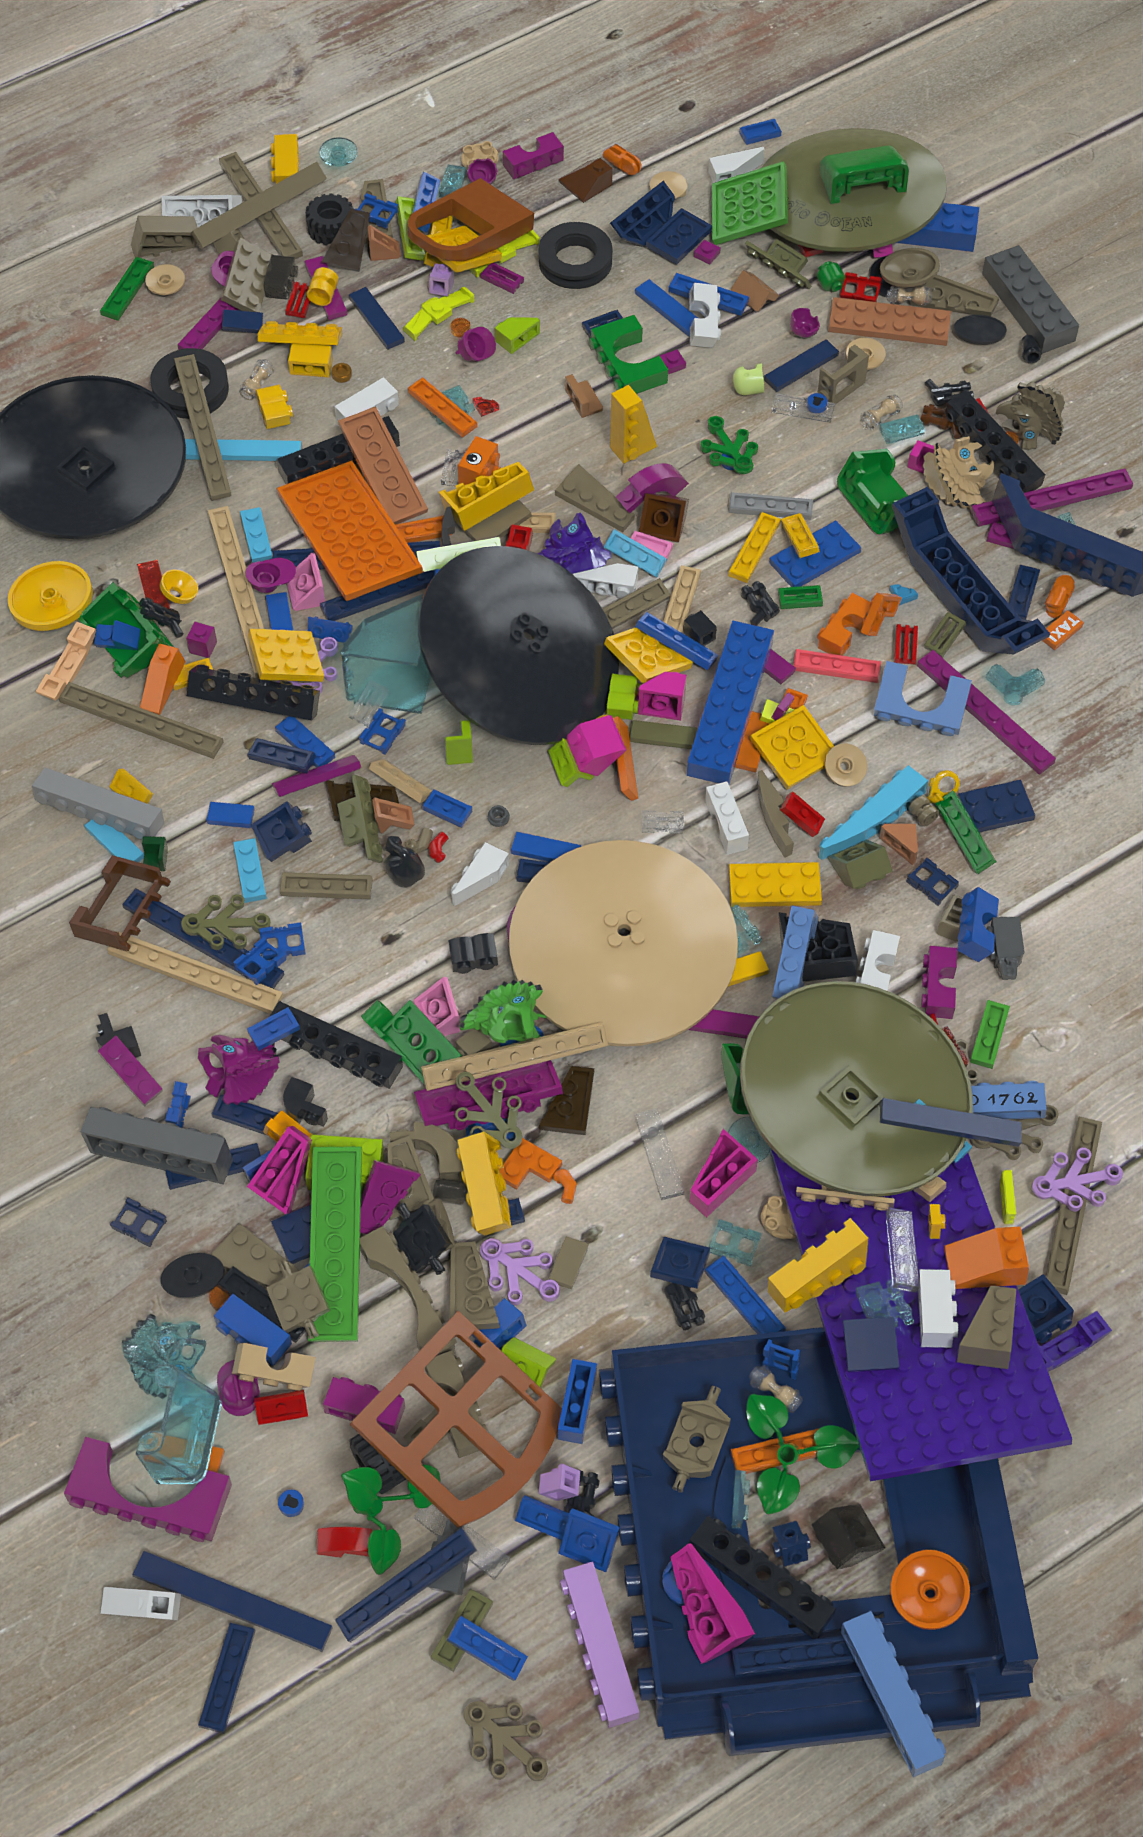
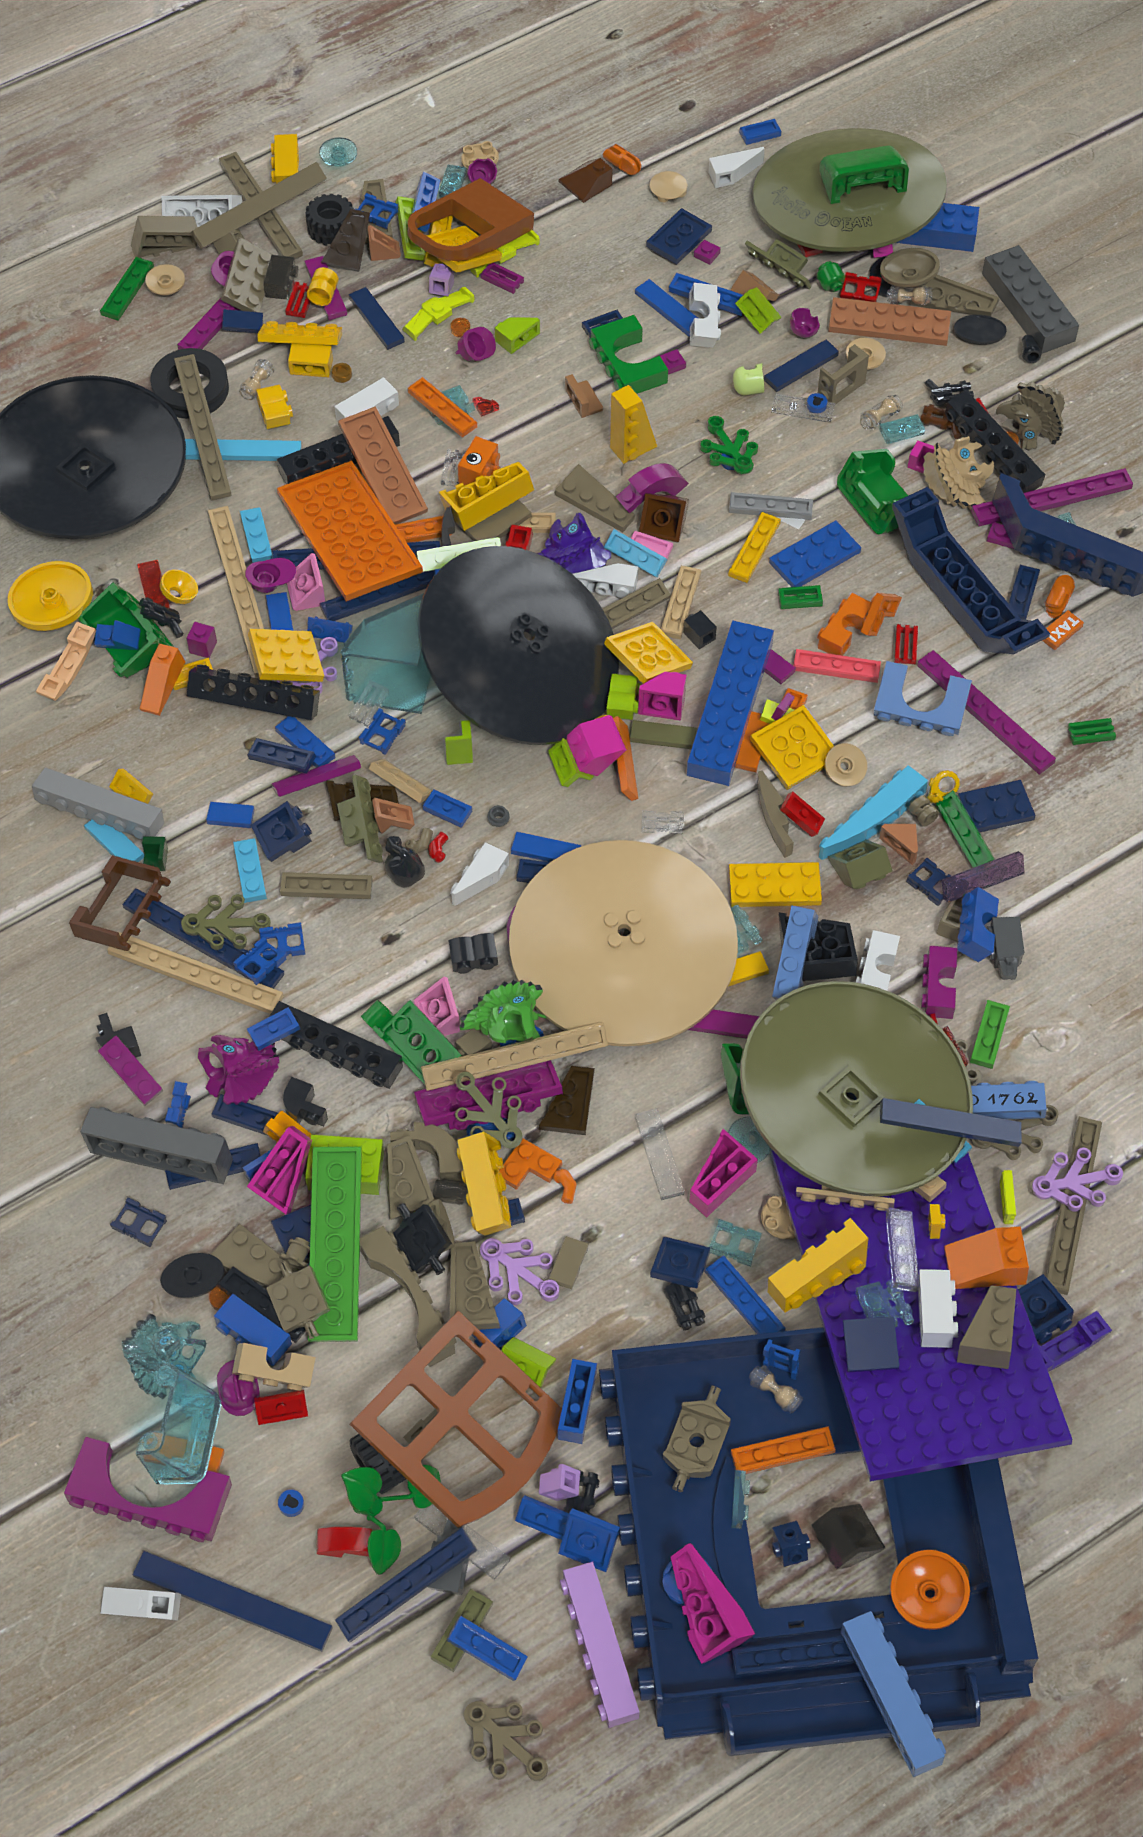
(141, 720): dark tan tile -> none
(227, 1678): dark blue tile -> none
(296, 1252): none -> dark tan brick
(348, 1399): magenta brick -> none
(382, 1193): magenta wing -> none
(446, 1372): dark tan arch -> none
(520, 162): magenta arch -> none
(579, 275): black tyre -> none
(645, 215): dark blue wedge -> none
(676, 640): blue tile -> none
(731, 825): white arch -> none
(749, 203): bright green plate -> none
(758, 309): none -> lime panel
(764, 607): black piece -> none
(777, 1488): green plant -> none
(800, 535): yellow tile -> none
(809, 1622): black brick -> none
(906, 593): dark azure tile -> none
(928, 645): olive tile -> none
(983, 876): none -> clear purple plate
(1015, 687): clear light blue piece -> none
(1091, 728): none -> green tile

